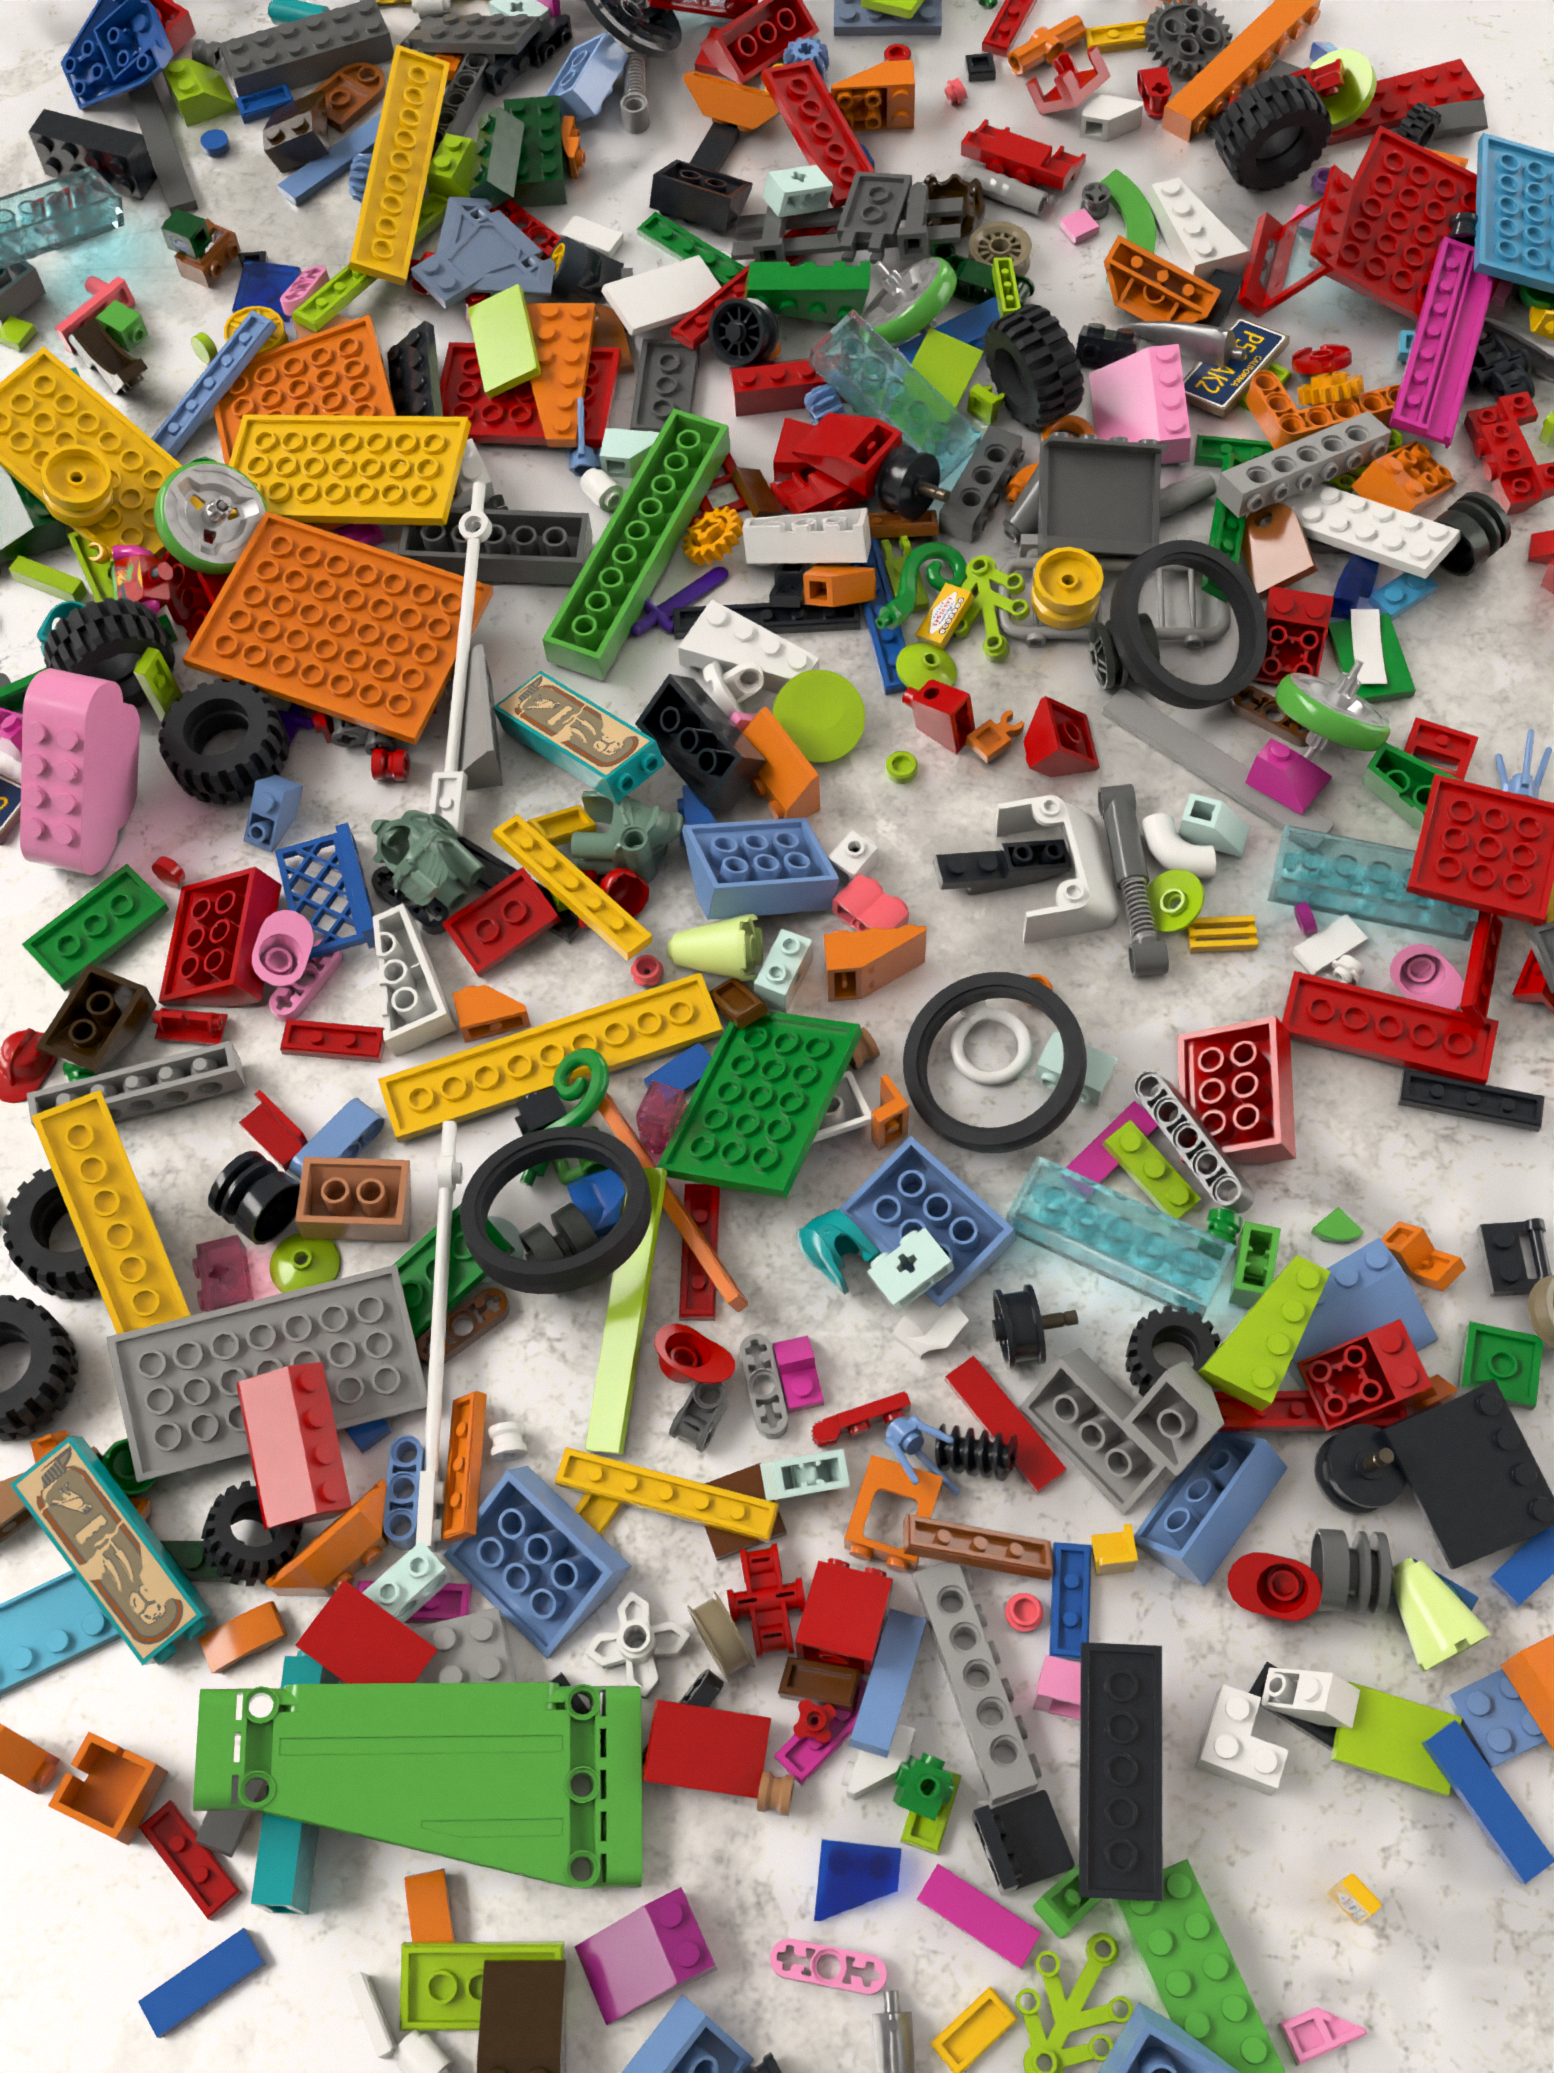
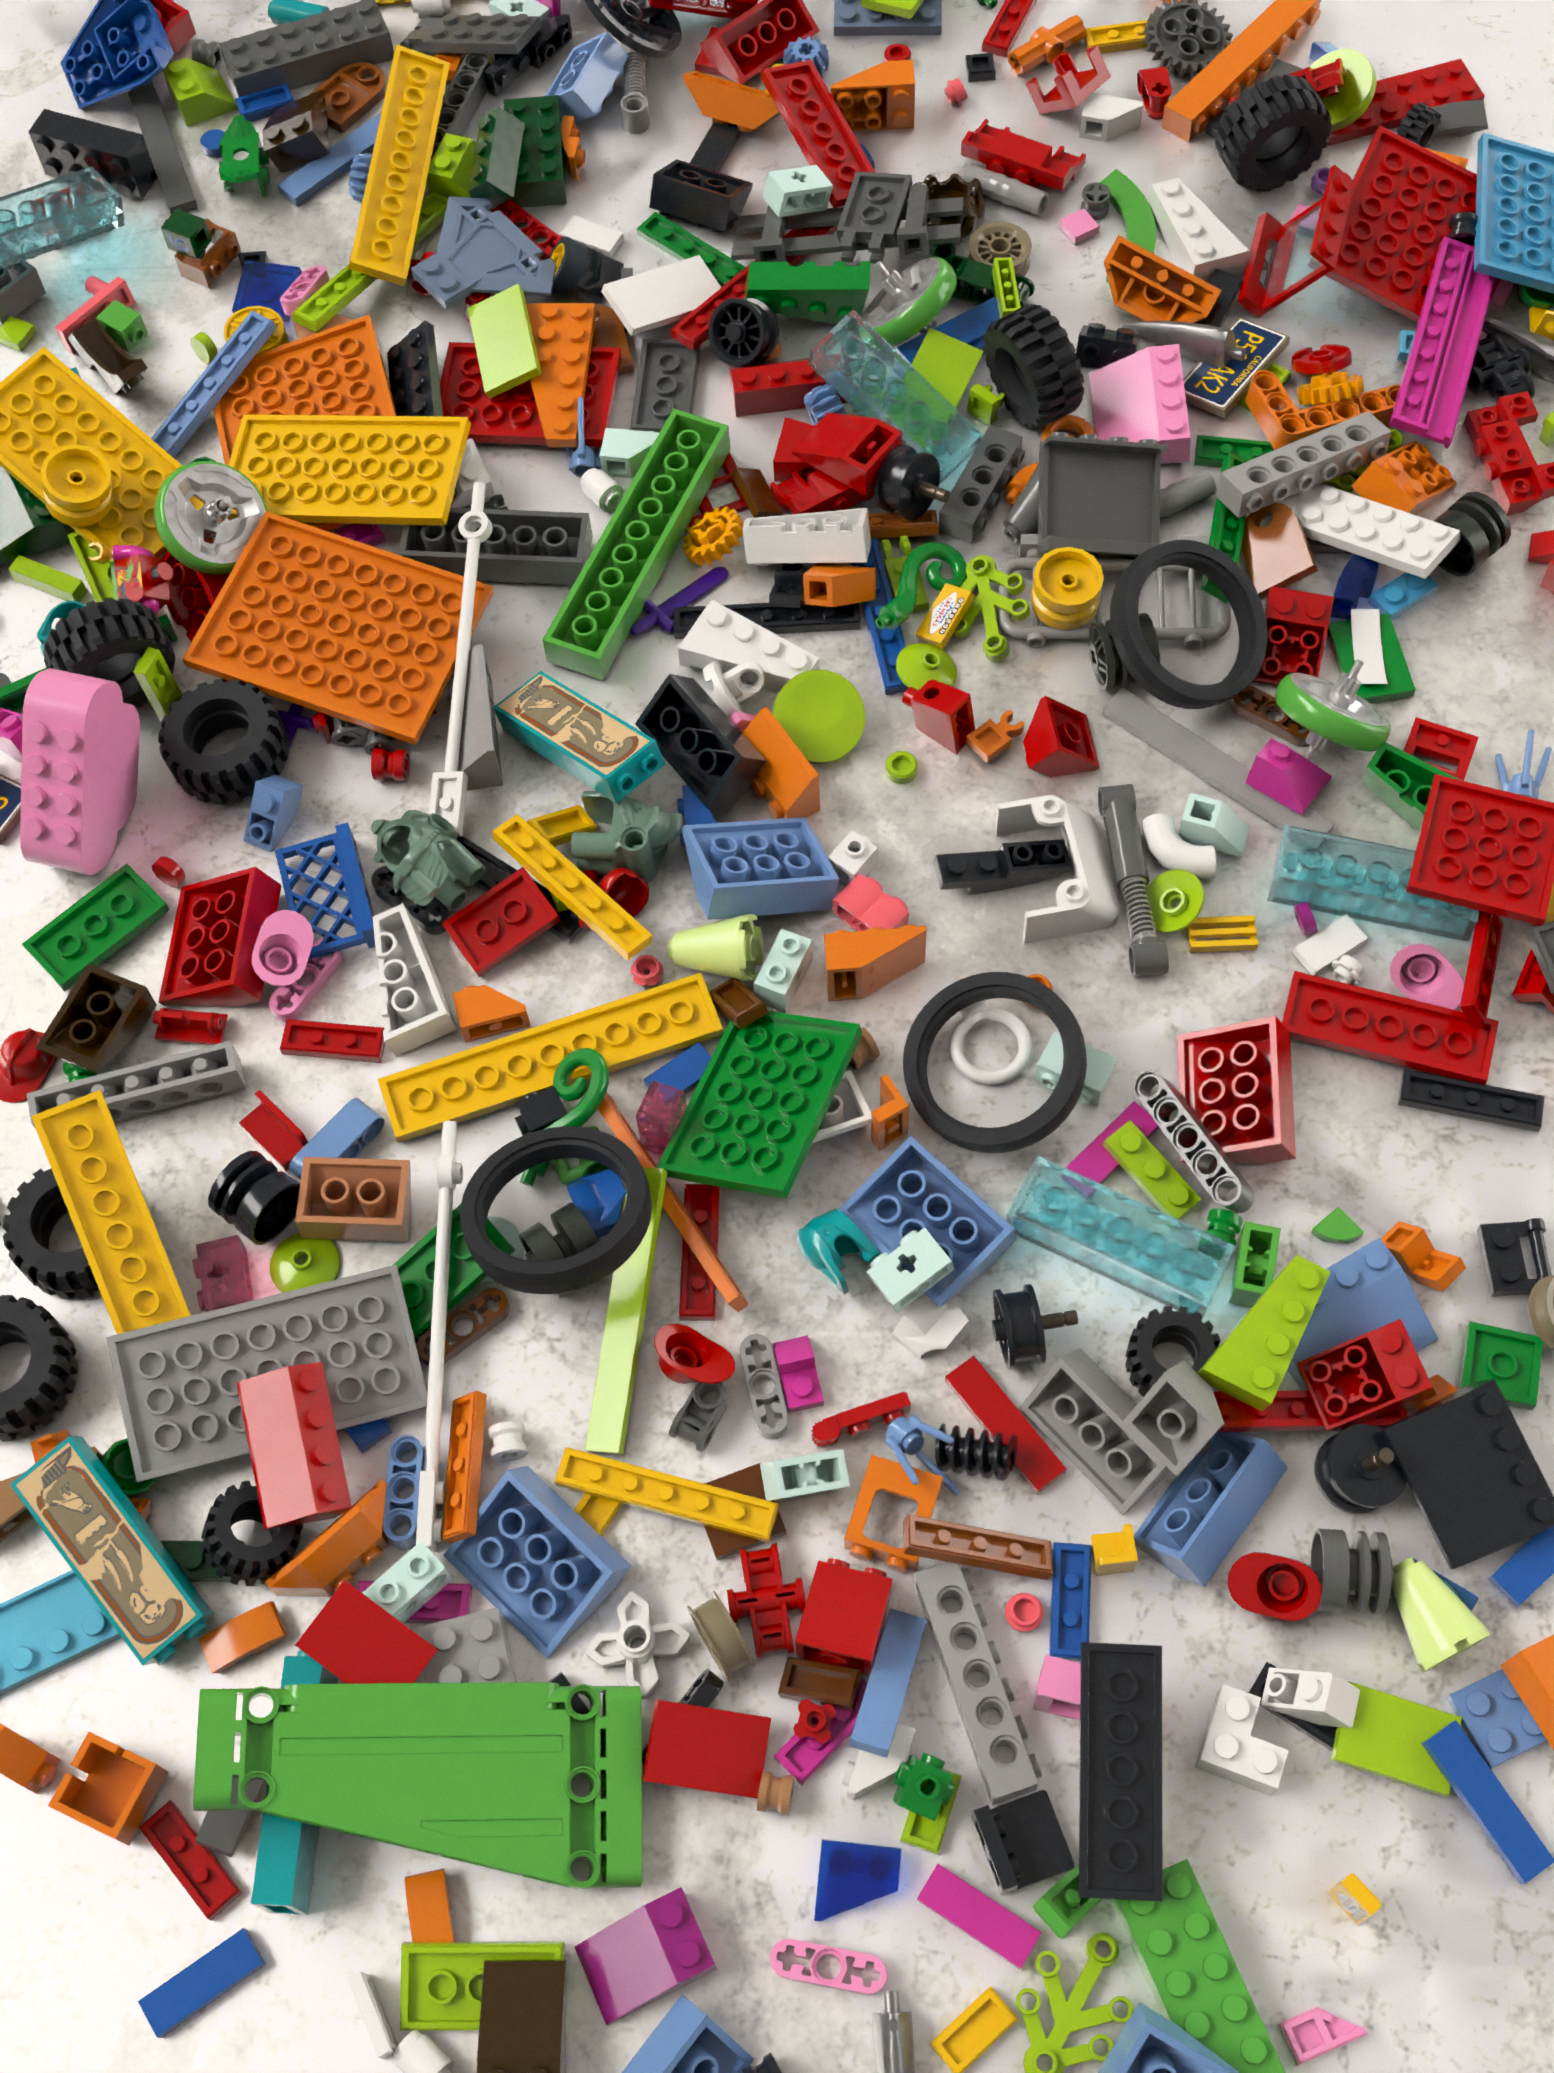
(243, 137): none -> green piece

